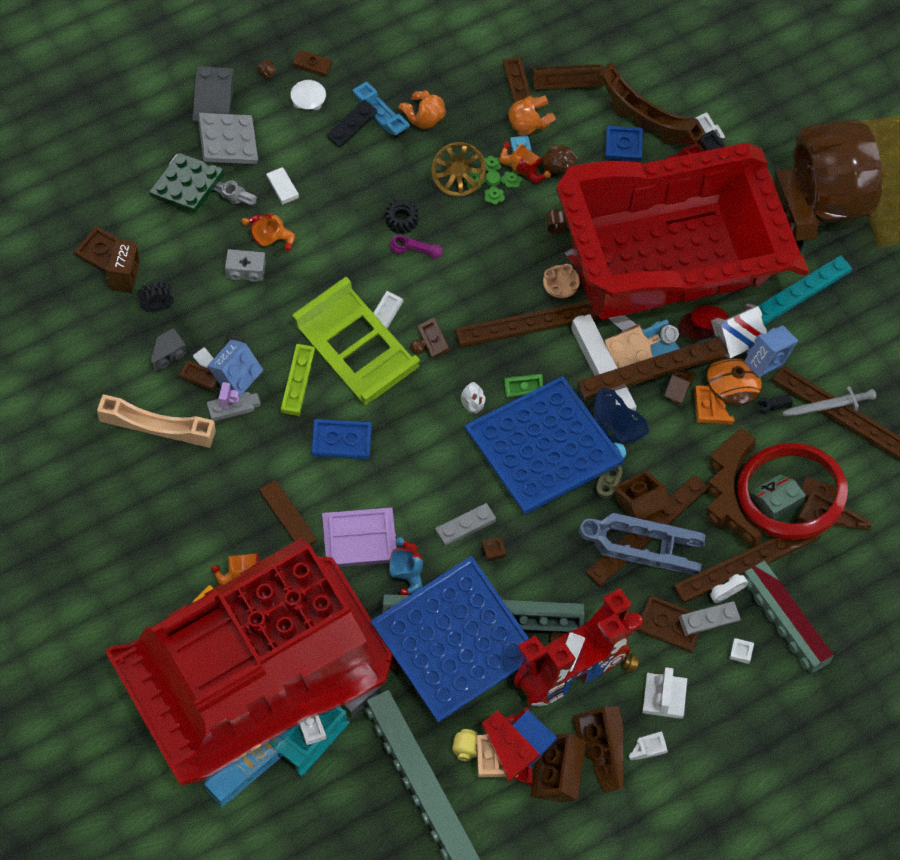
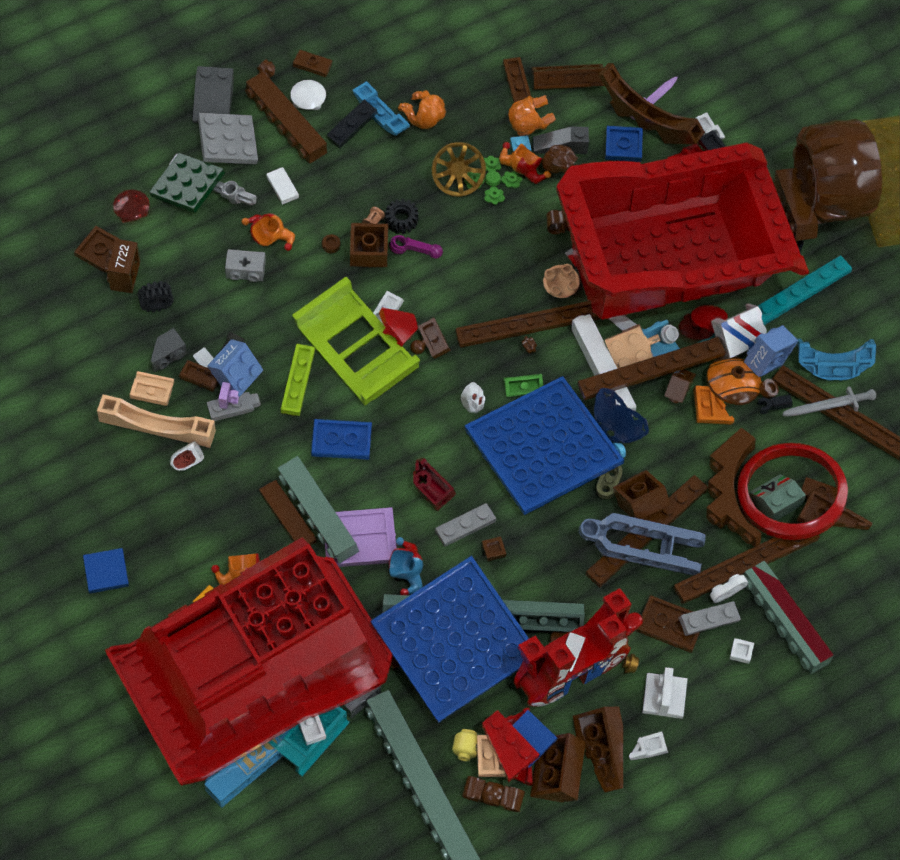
(105, 570): none -> blue tile
(131, 205): none -> clear red dish
(152, 388): none -> light nougat plate
(187, 457): none -> rock
(286, 118): none -> reddish brown brick
(318, 509): none -> sand green brick
(331, 243): none -> reddish brown tile
(369, 245): none -> reddish brown brick
(373, 217): none -> nougat bush
(398, 324): none -> red slope
(436, 490): none -> dark red piece
(493, 794): none -> reddish brown piece
(529, 344): none -> reddish brown plate
(574, 137): none -> dark grey slope
(660, 91): none -> lavender sword
(768, 388): none -> reddish brown tile
(837, 366): none -> dark azure windscreen

